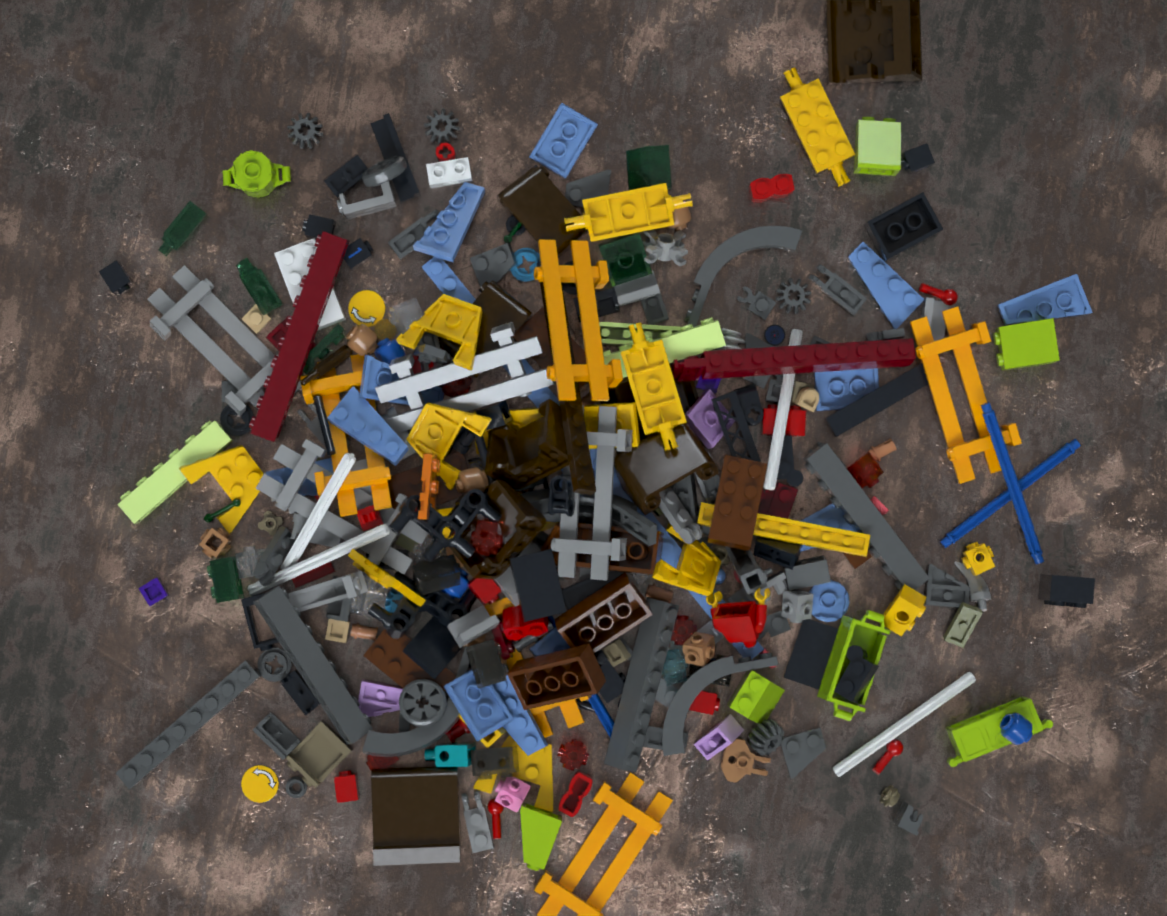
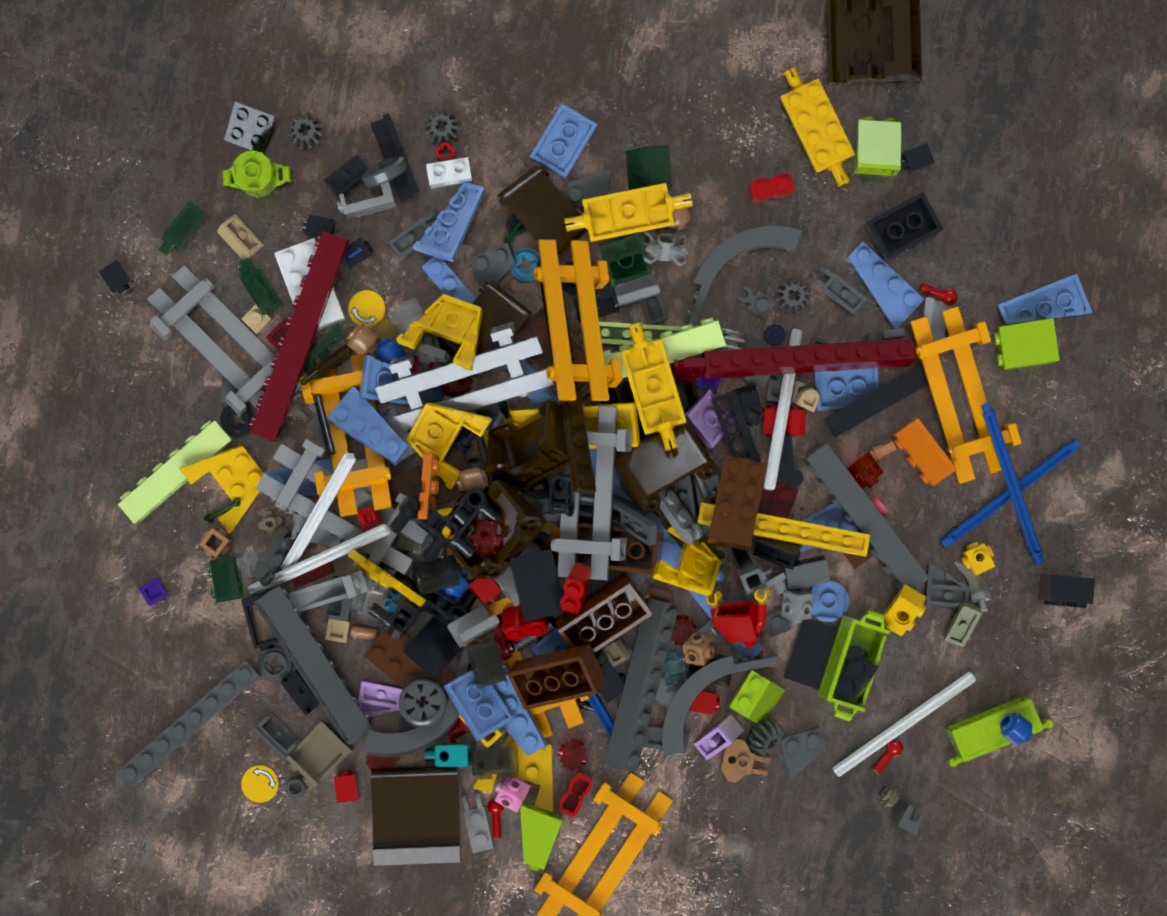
(239, 237): none -> tan slope
(249, 127): none -> hinge
(575, 588): none -> red brick
(923, 452): none -> orange slope

